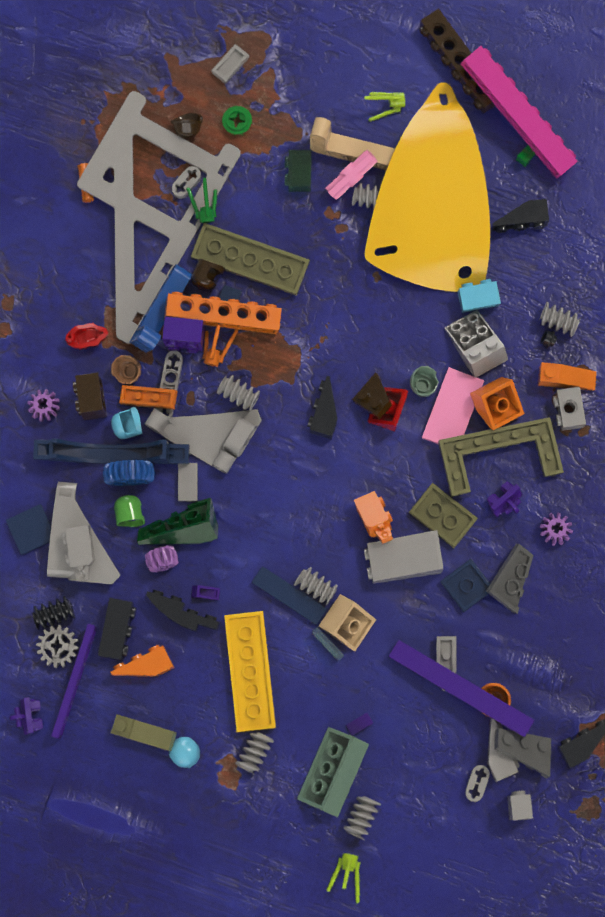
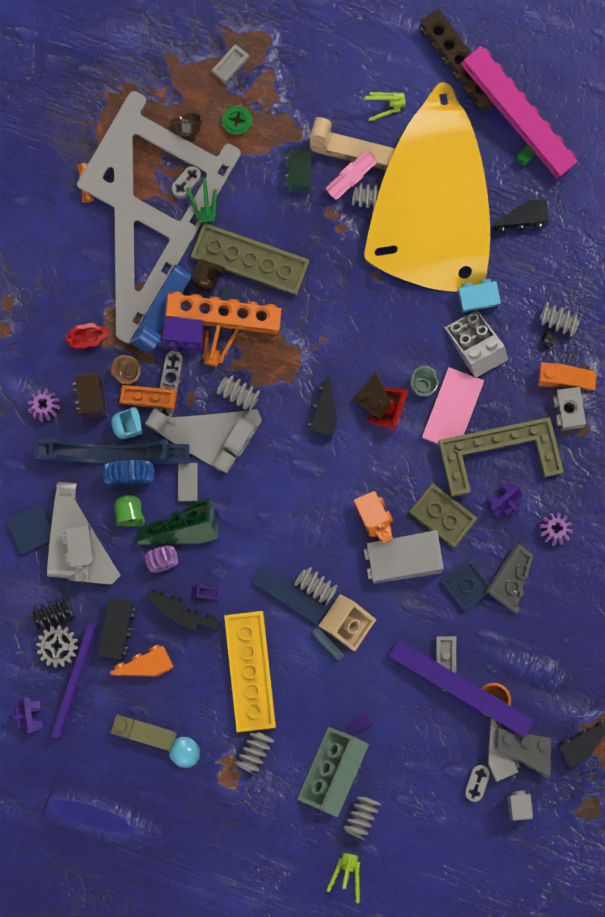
(497, 402): orange slope -> none

